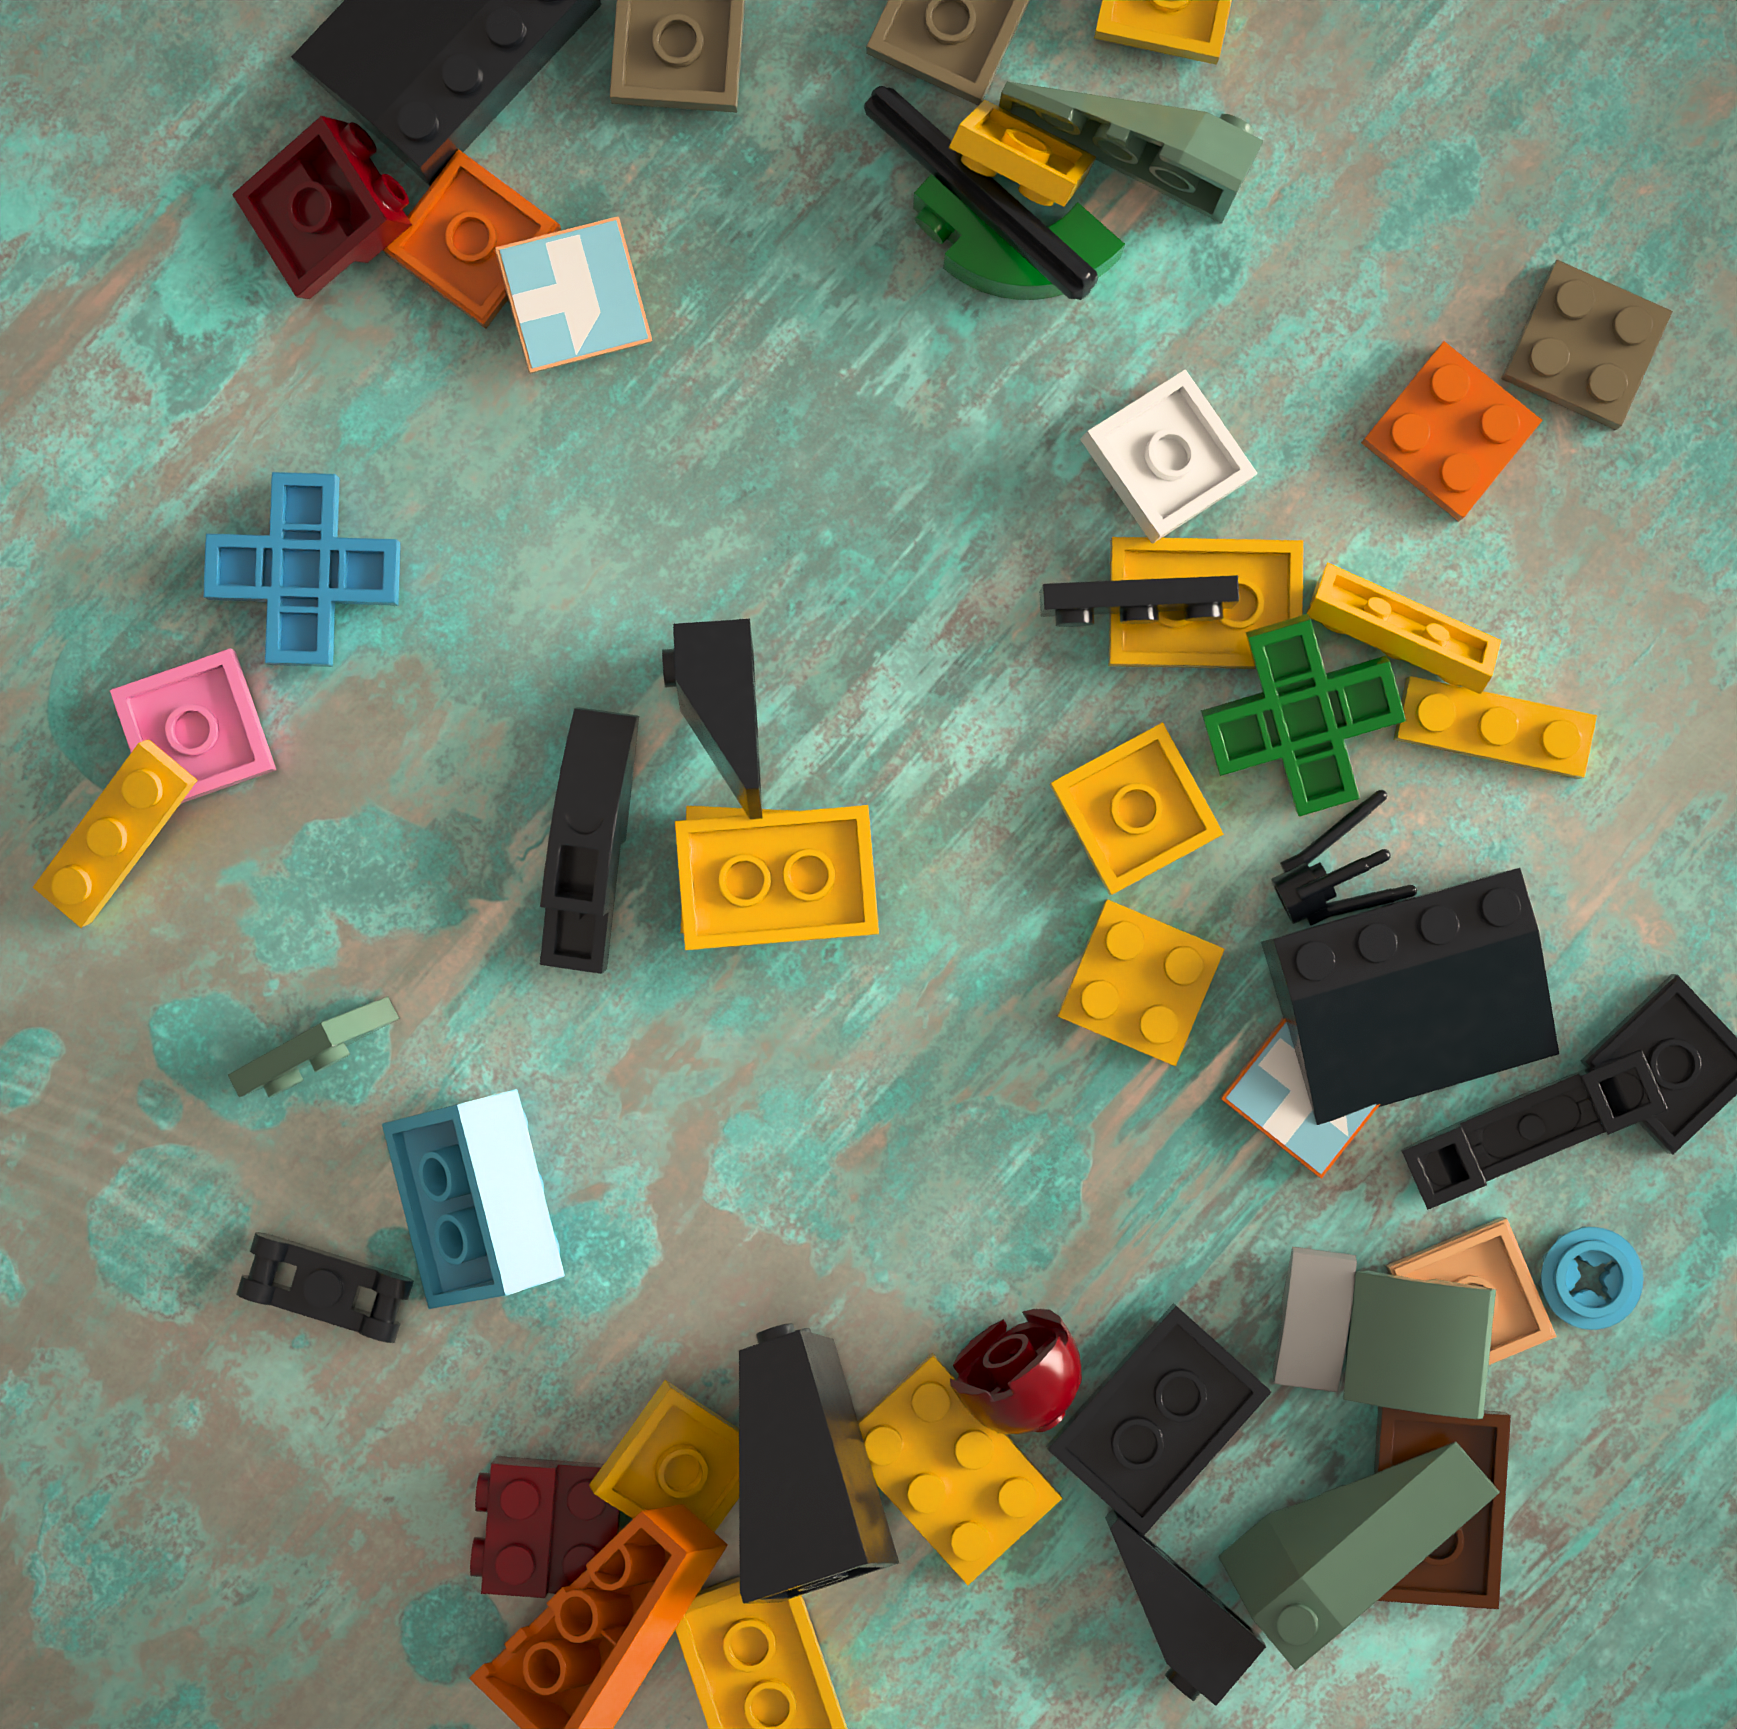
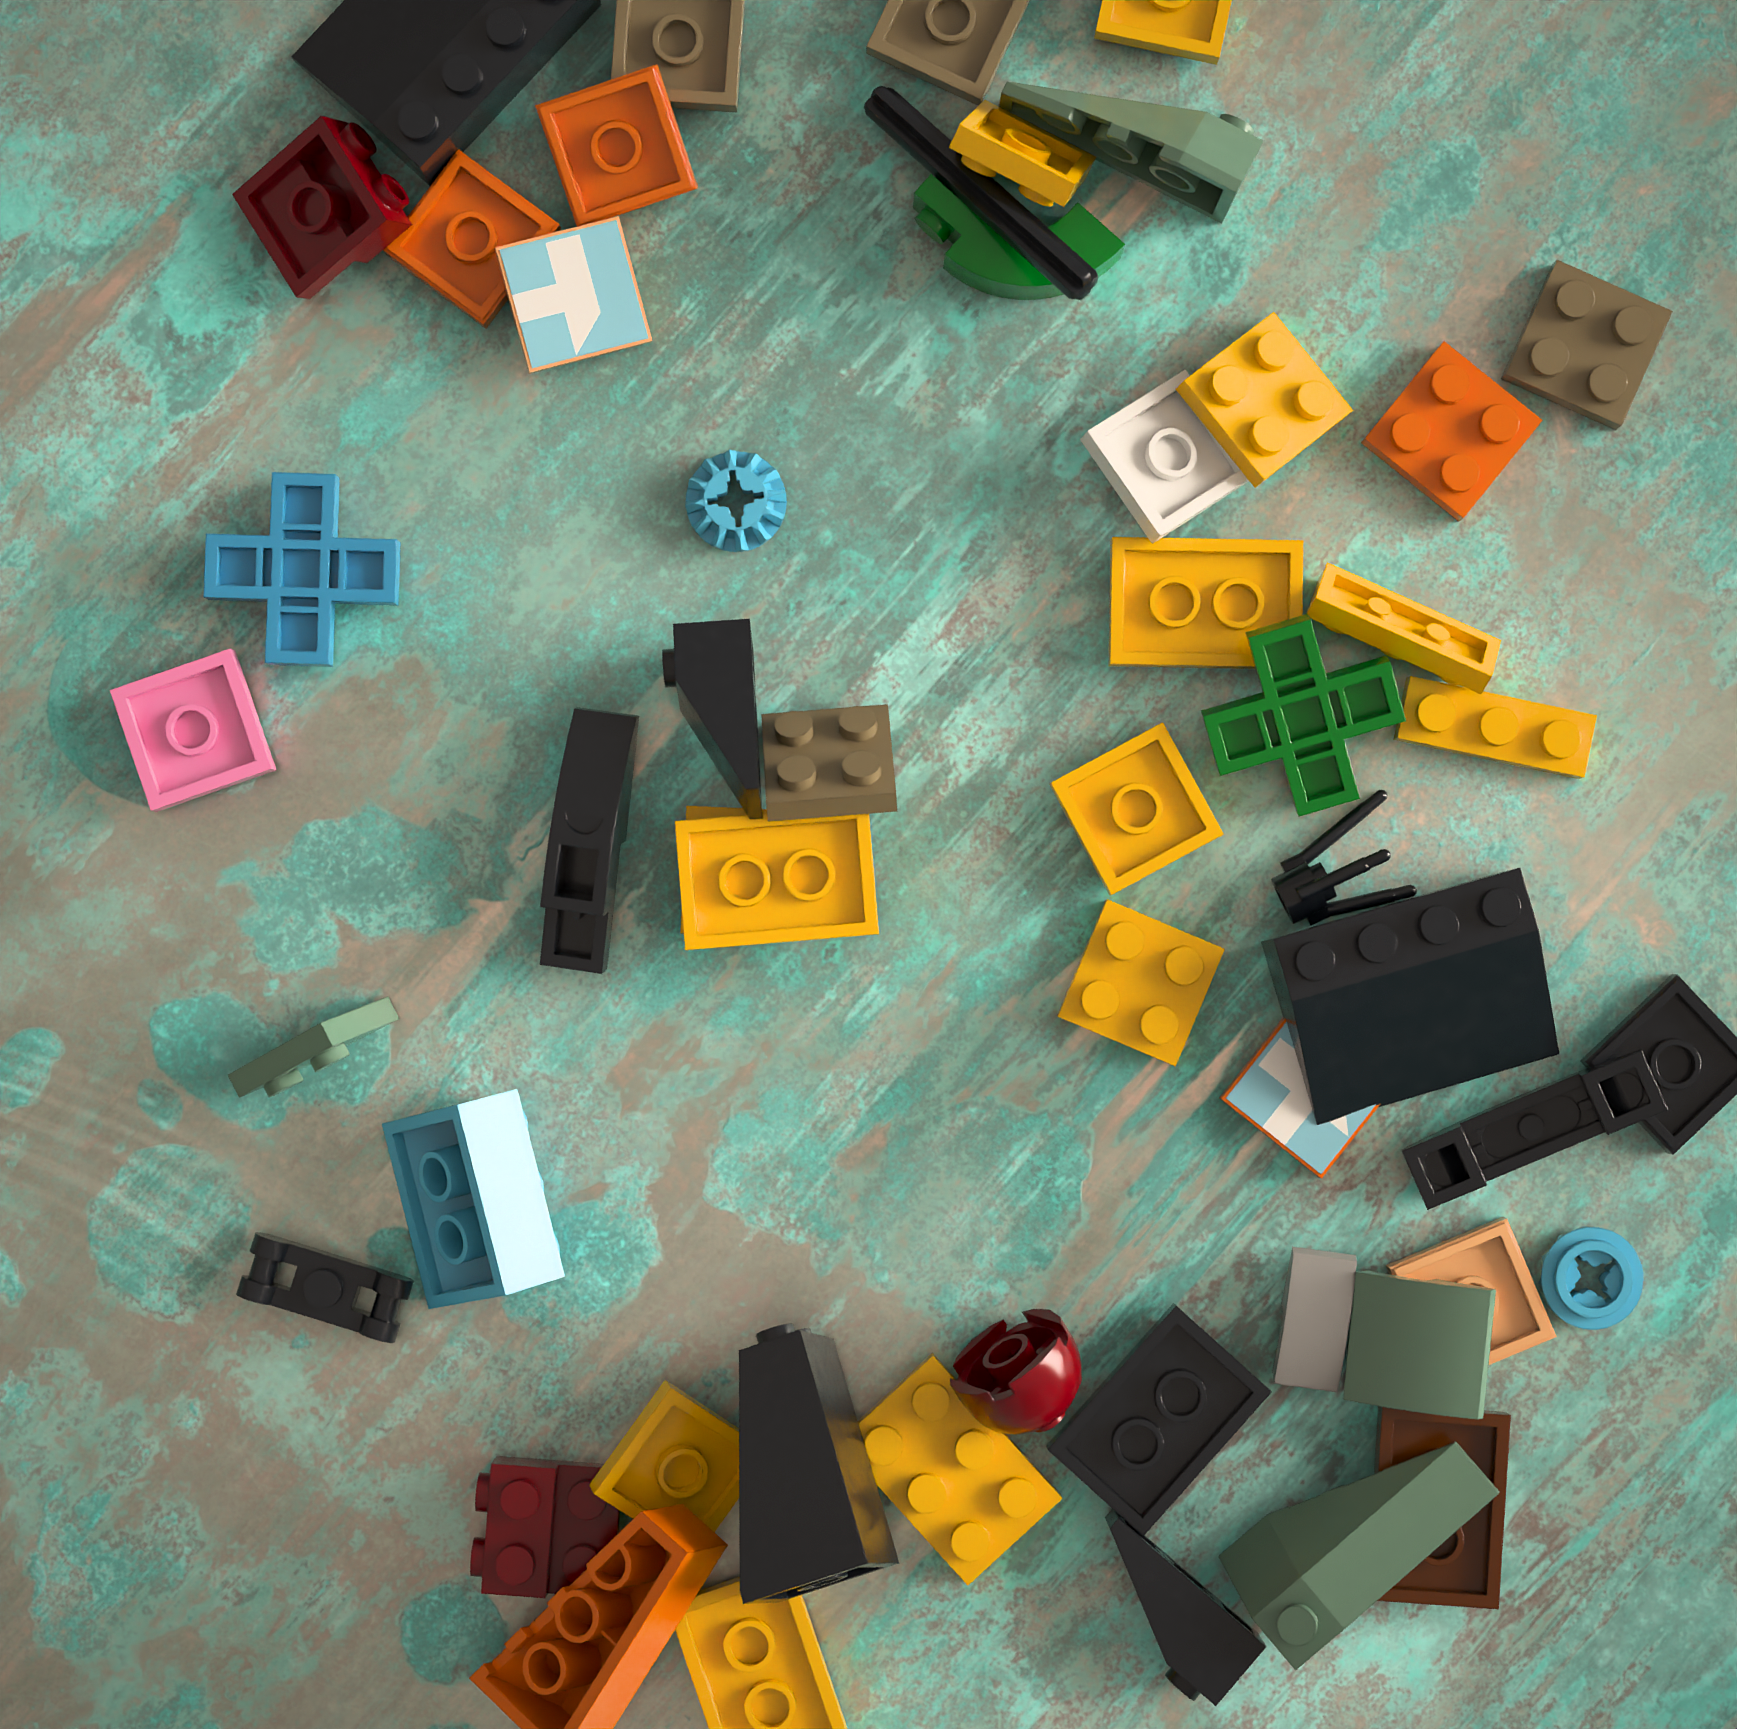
(114, 833): yellow plate -> none
(617, 146): none -> orange tile
(716, 523): none -> medium azure gear
(828, 763): none -> dark tan plate
(1139, 600): black plate -> none
(1264, 399): none -> yellow plate

